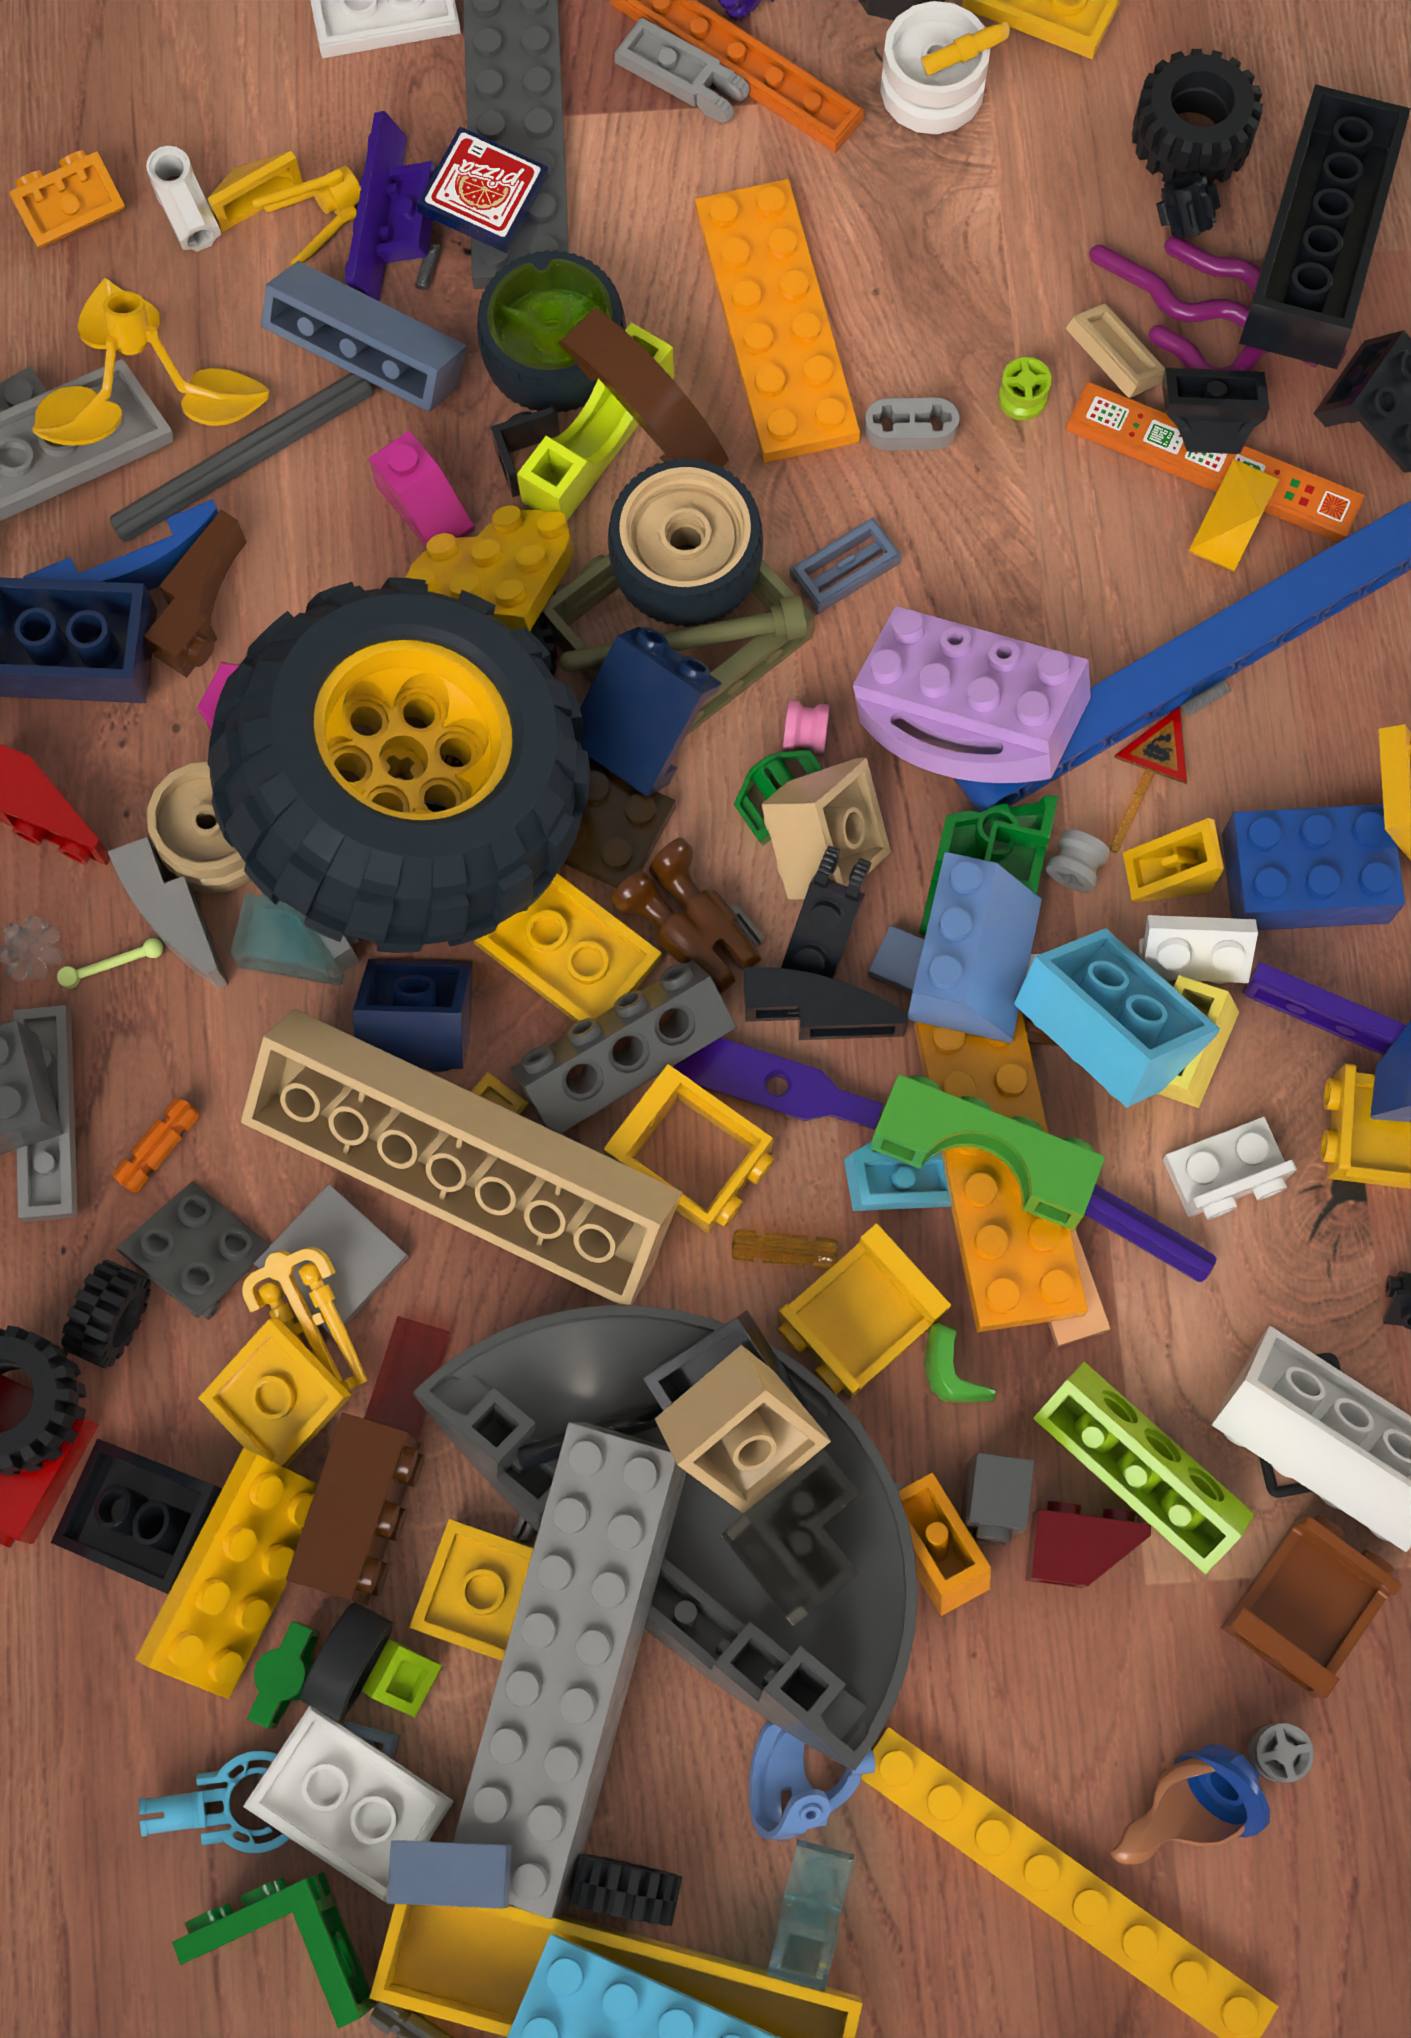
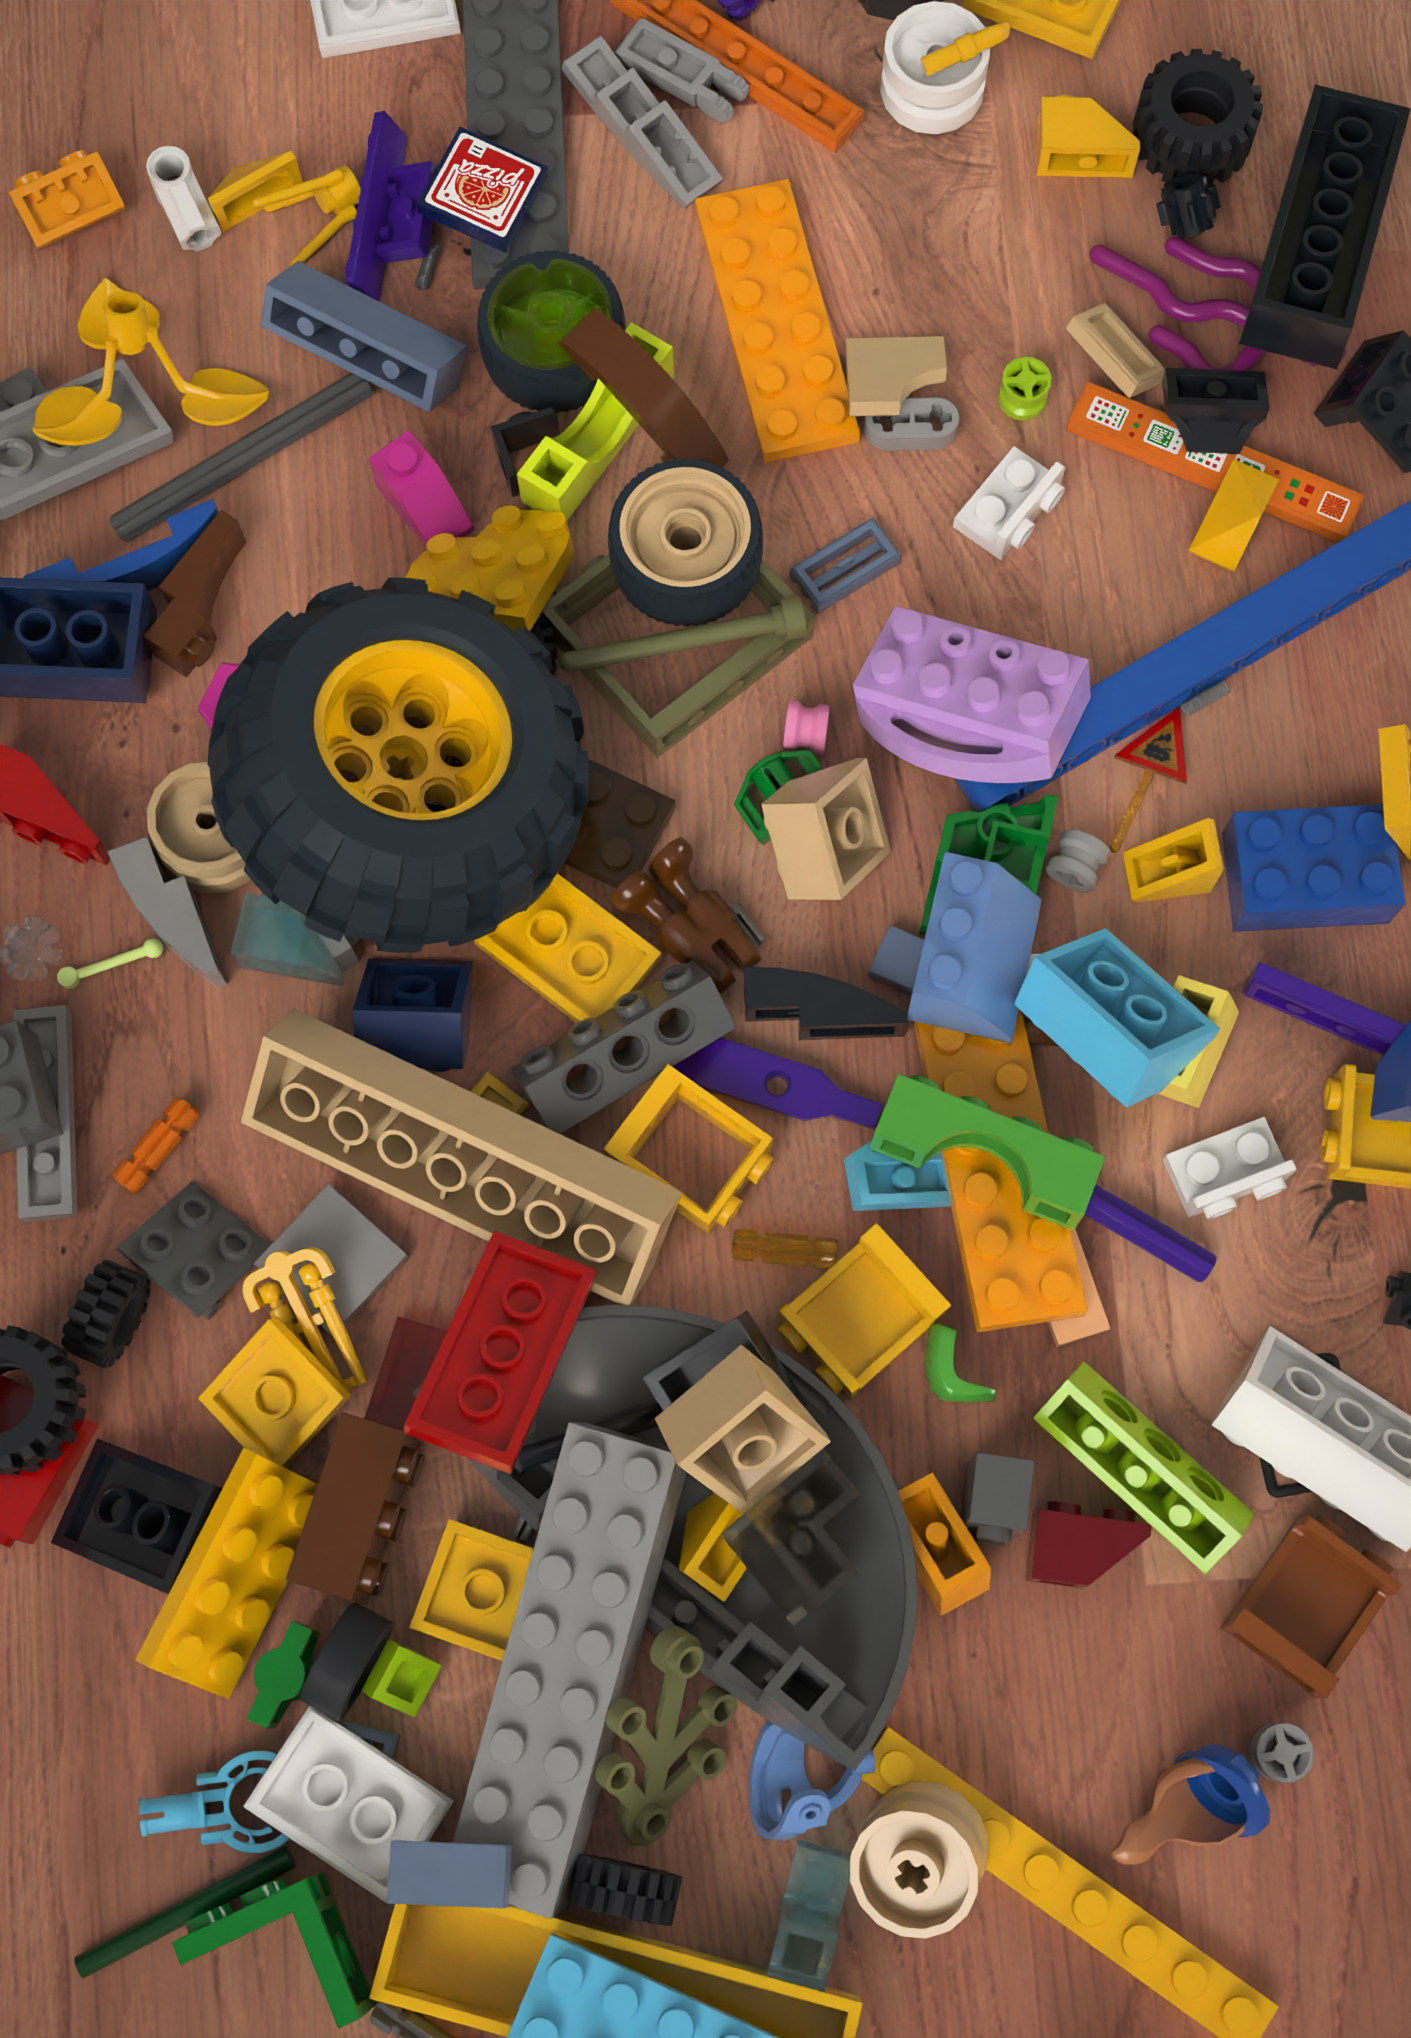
(183, 1911): none -> dark green bar
(500, 1352): none -> red plate
(641, 123): none -> light grey slope
(643, 708): dark blue panel -> none
(648, 1809): none -> olive plant
(704, 1551): none -> yellow slope
(826, 918): black hinge -> none
(889, 369): none -> tan tile
(919, 1860): none -> tan wheel
(1009, 502): none -> white bracket
(1082, 140): none -> yellow slope
(1199, 948): white bracket -> none

